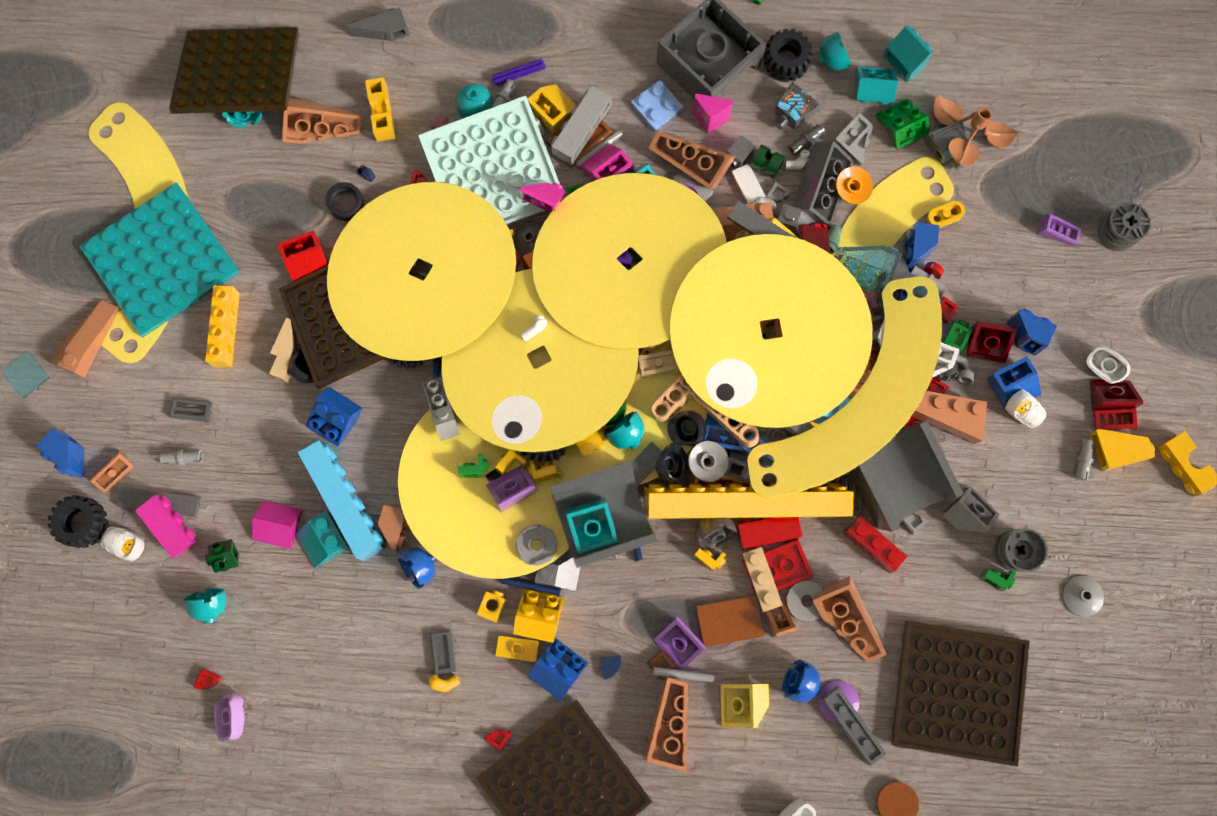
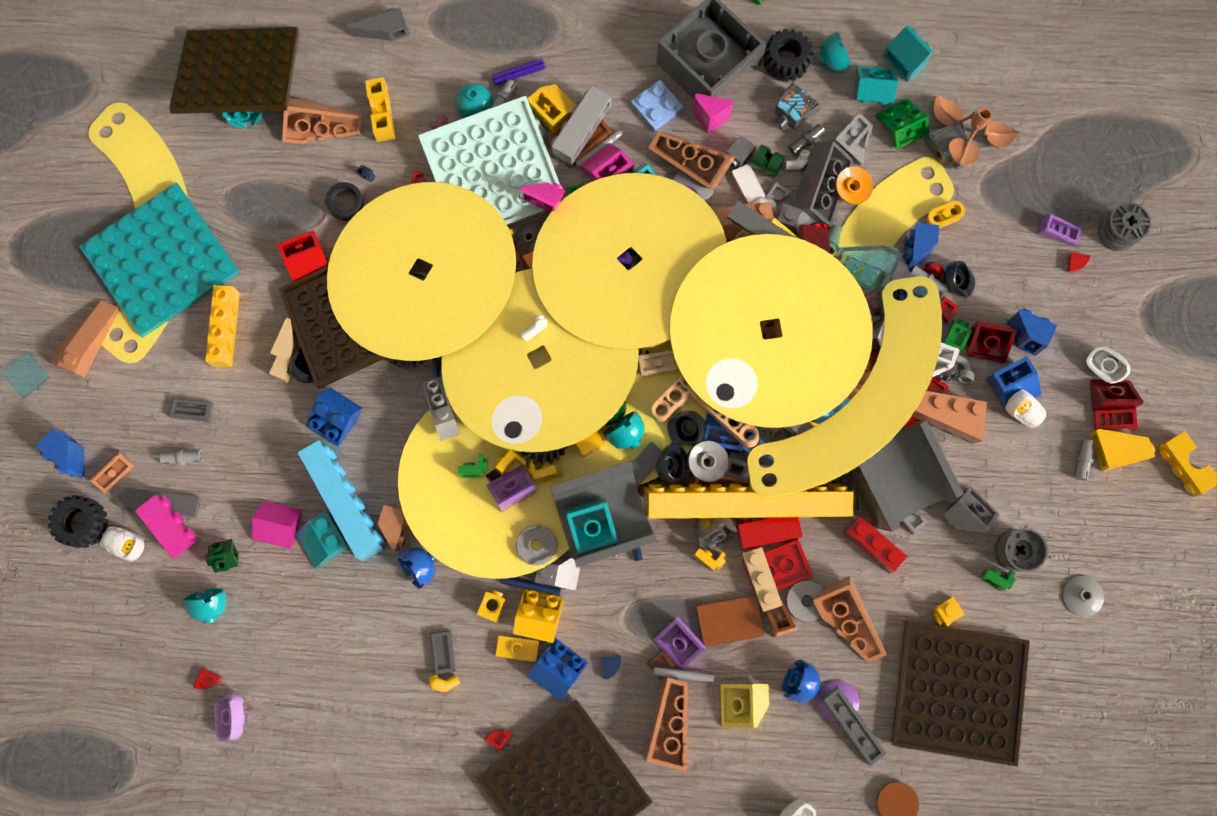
(947, 612): none -> yellow bracket
(959, 278): none -> black hat
(1077, 261): none -> red tile

